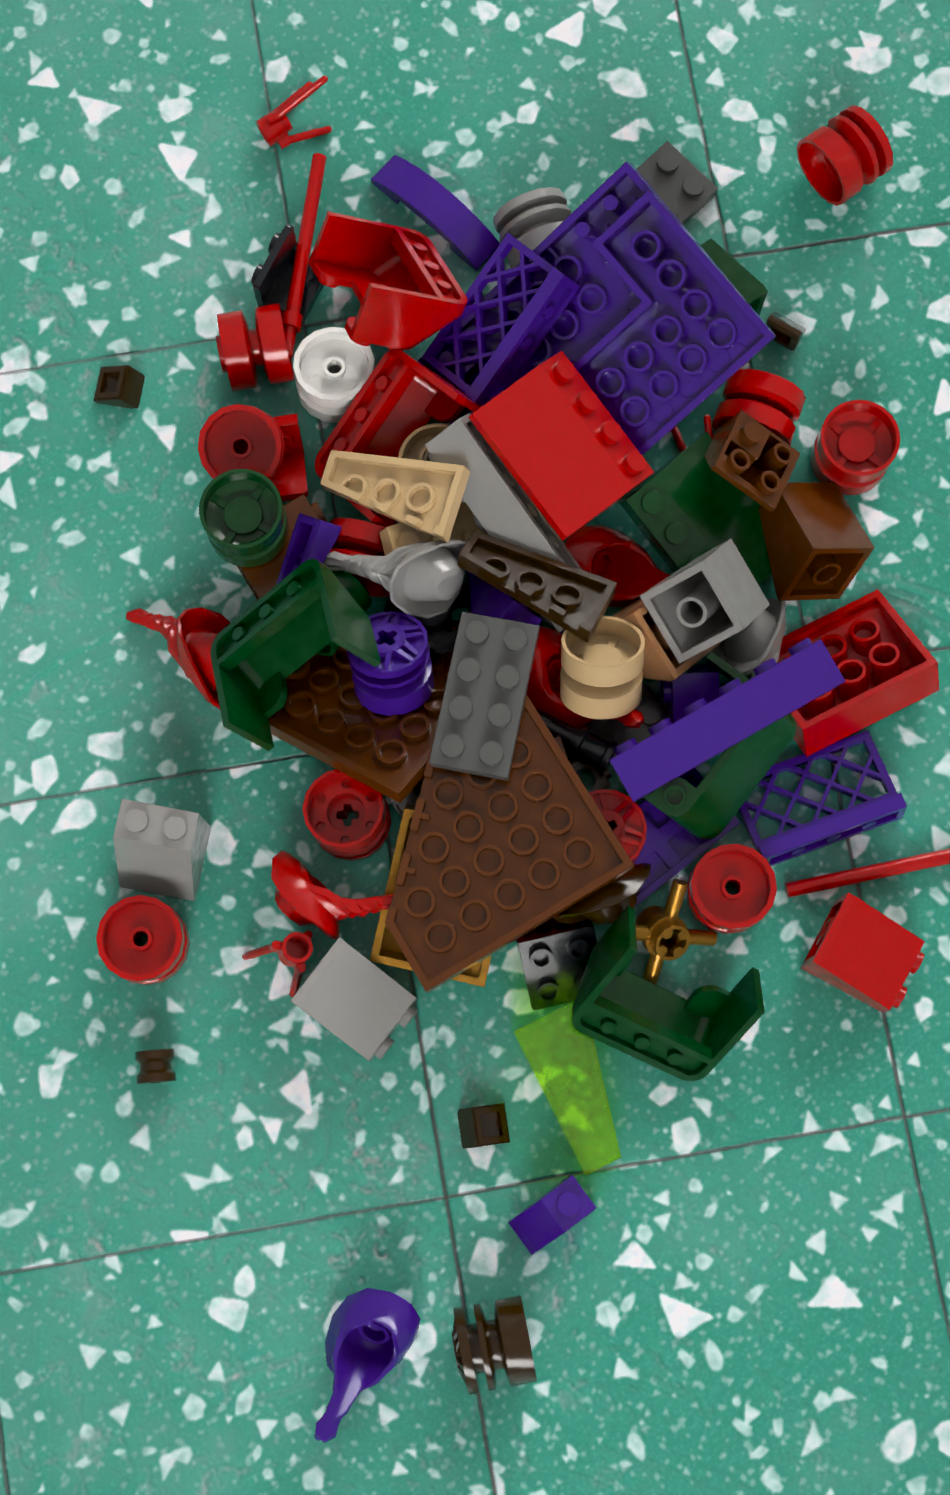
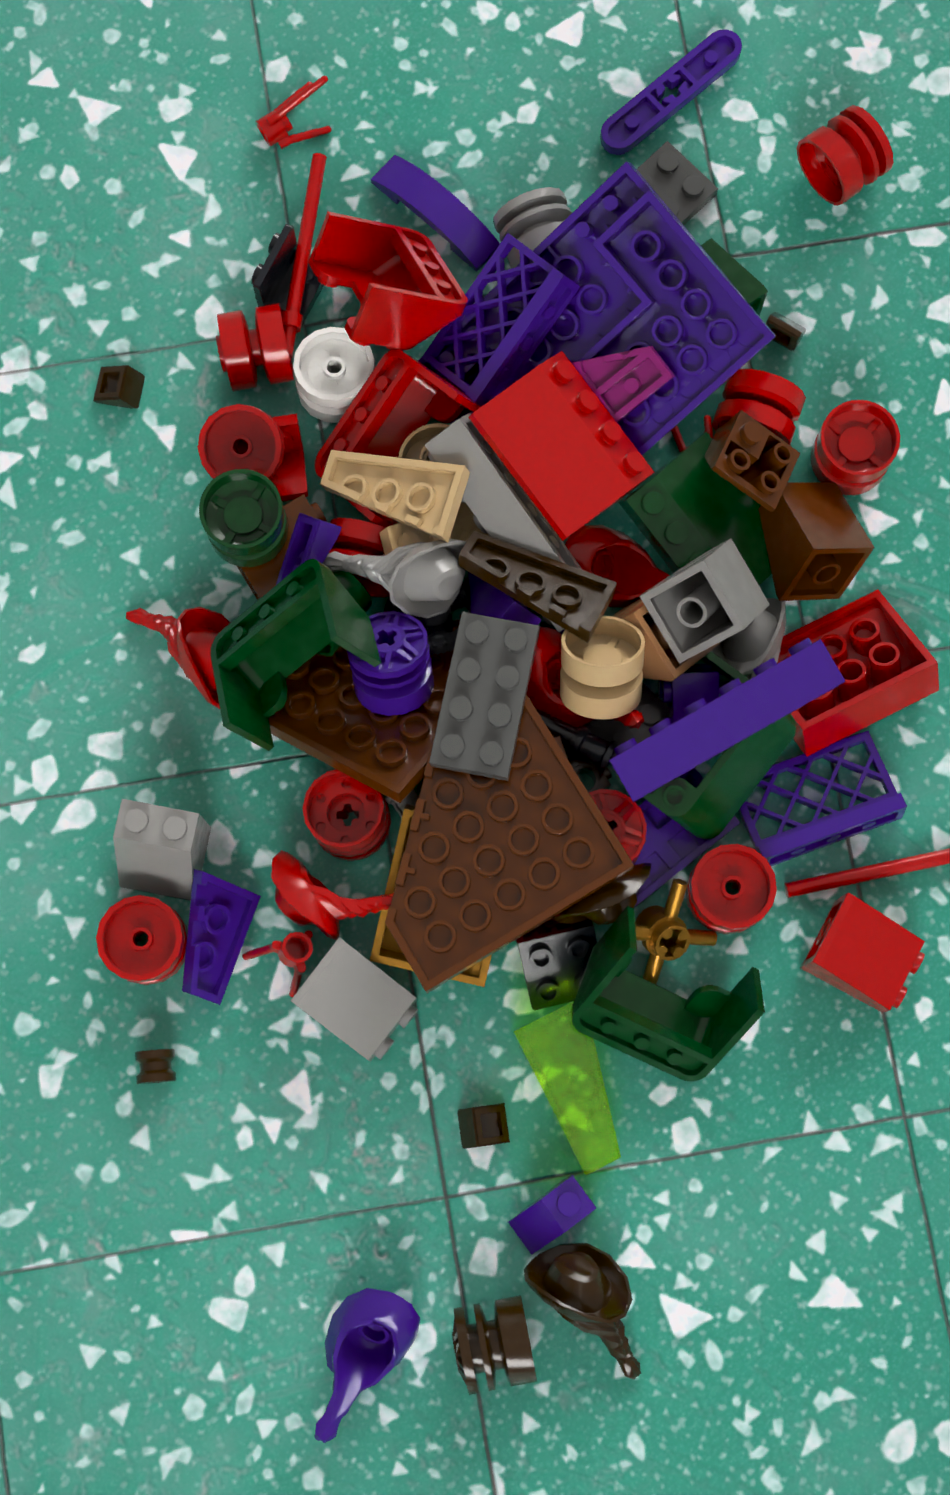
(215, 935): none -> dark purple wing
(588, 1293): none -> dark brown hat
(625, 378): none -> magenta wing
(695, 72): none -> dark purple piece

